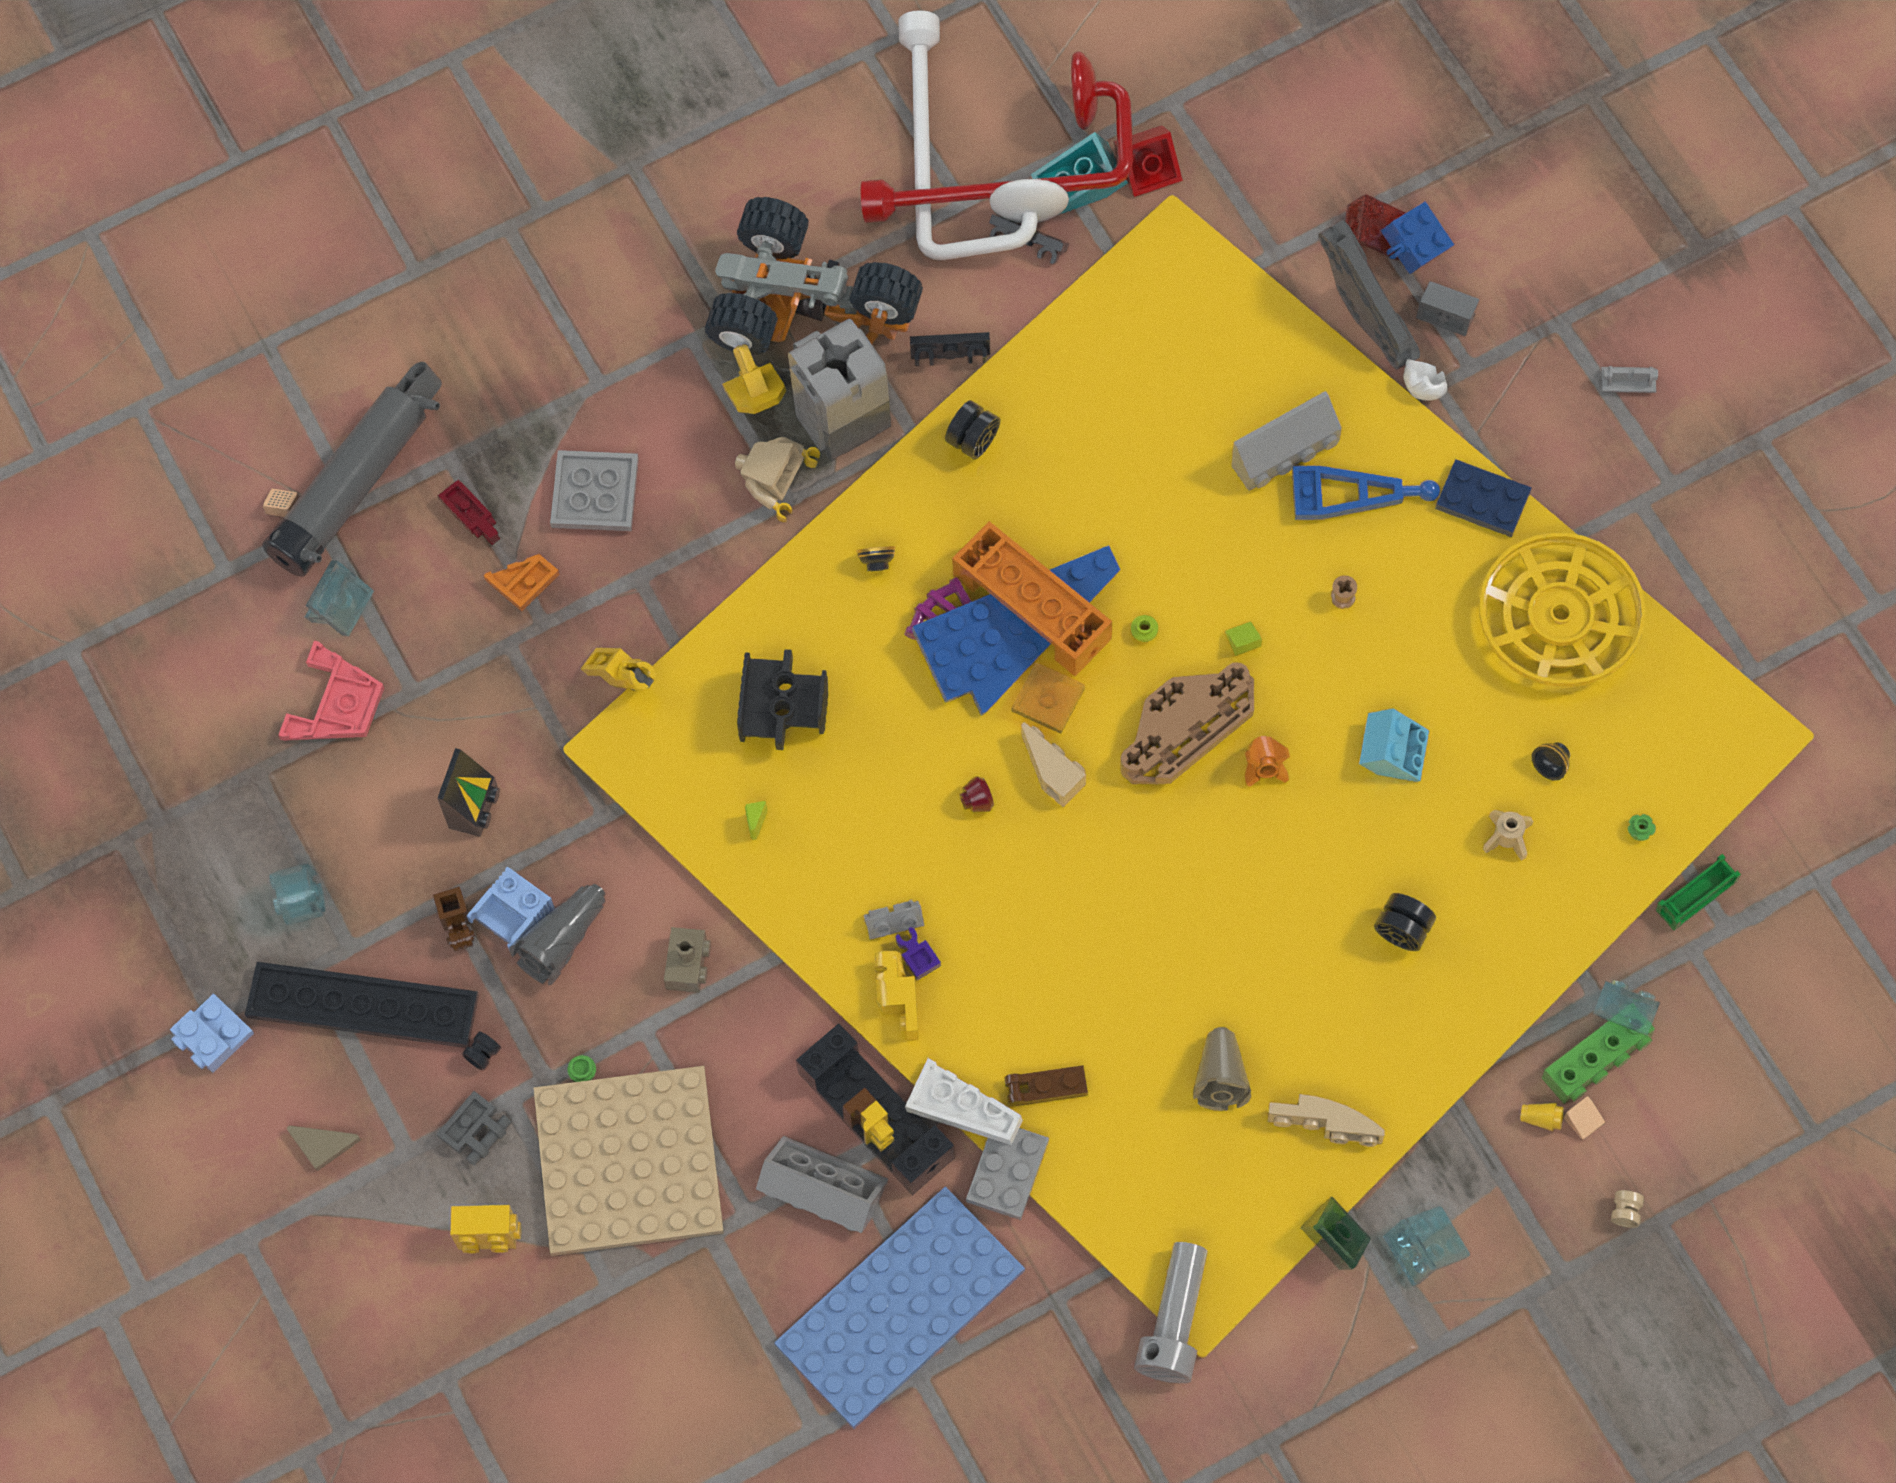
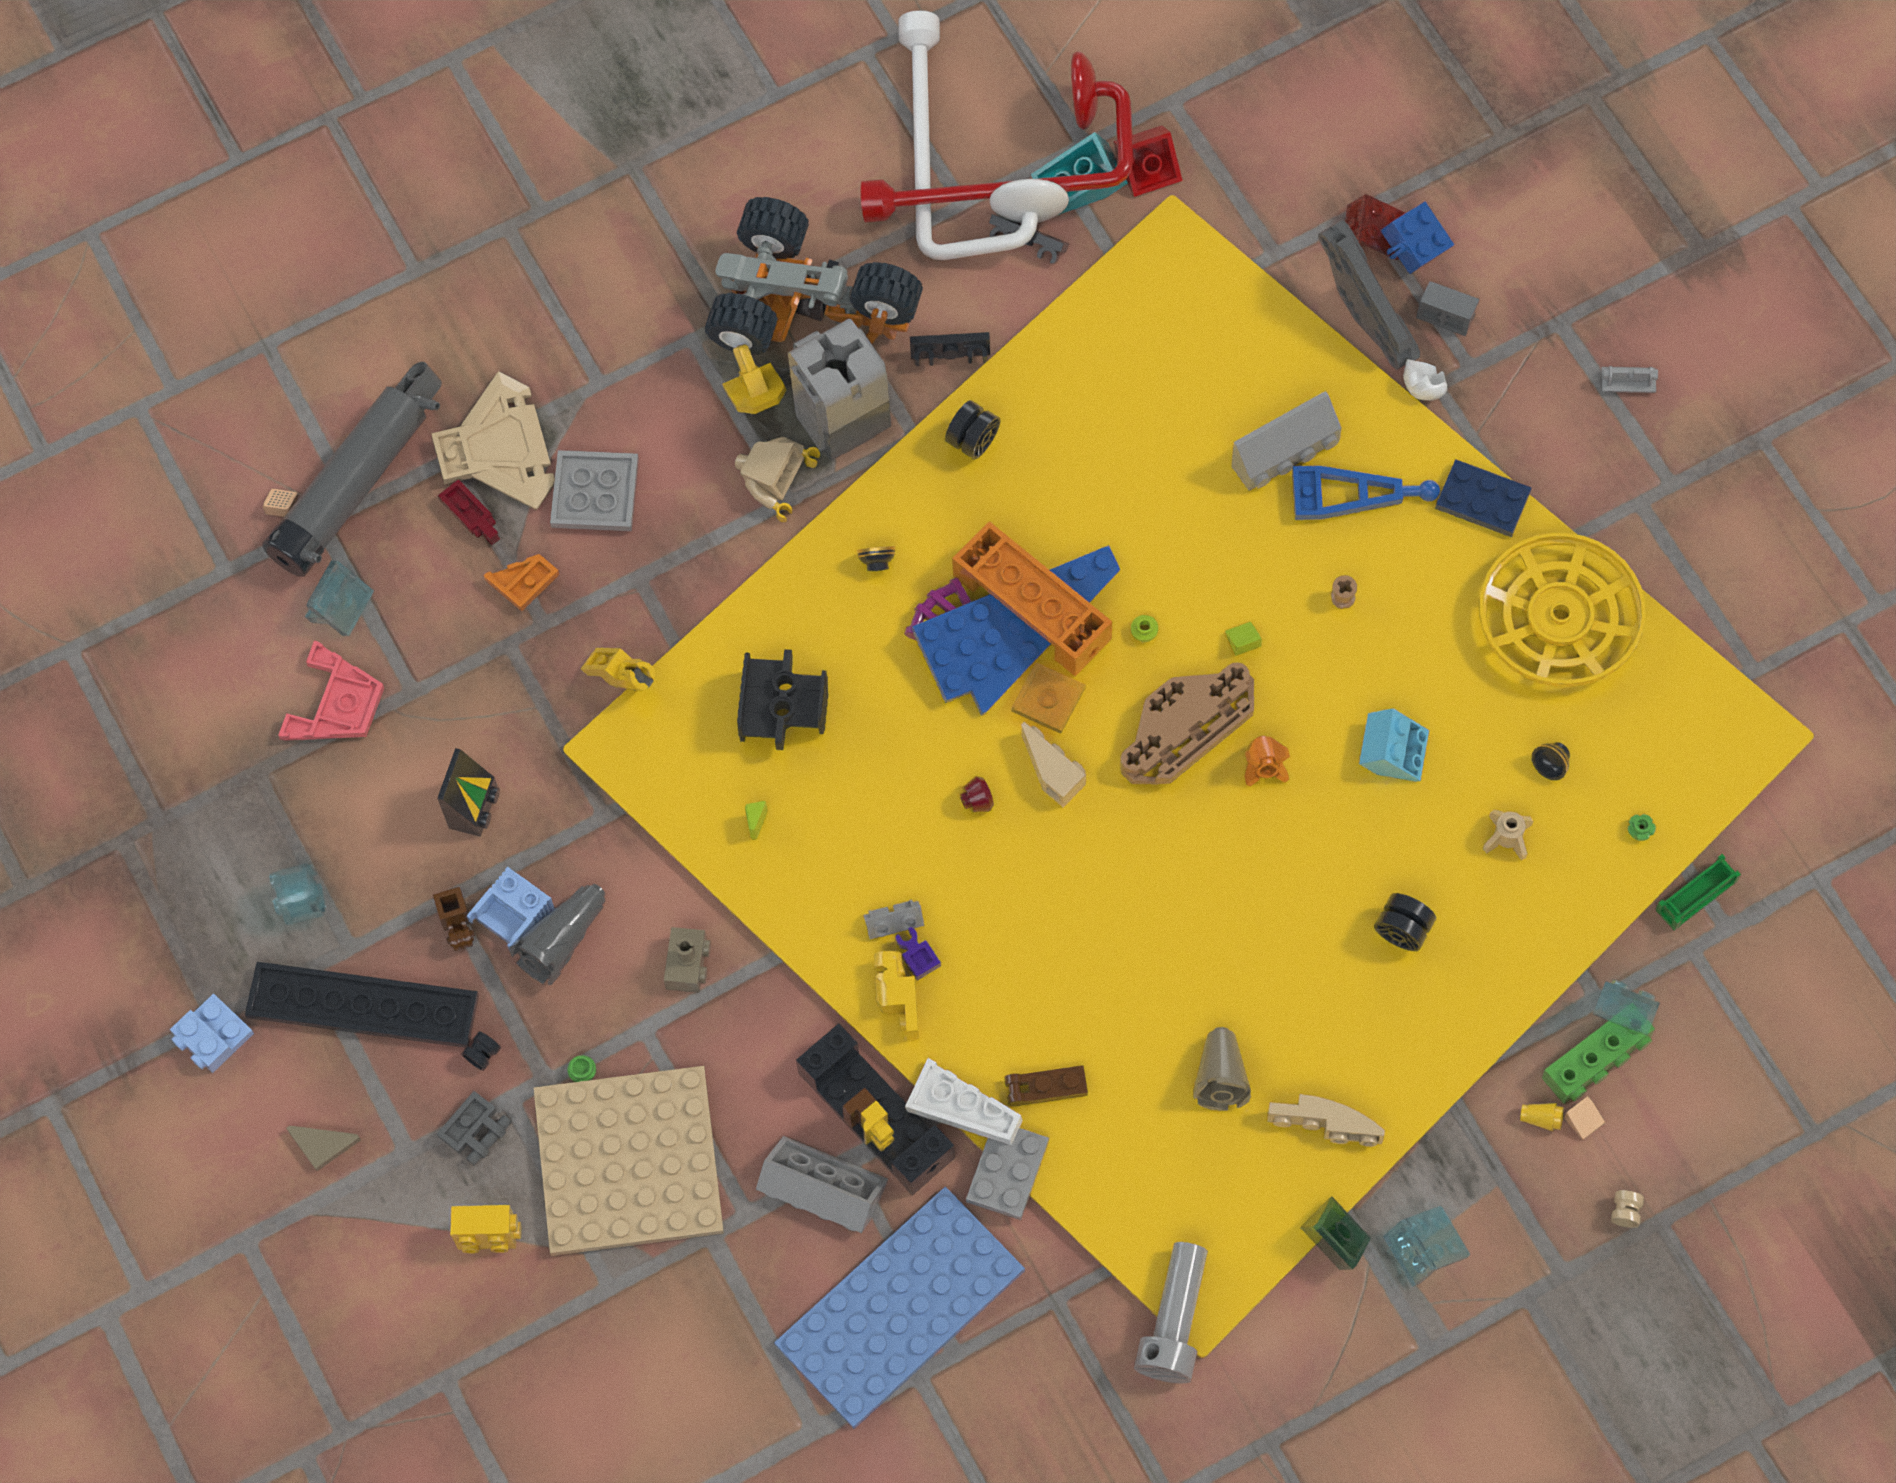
(499, 445): none -> tan plate

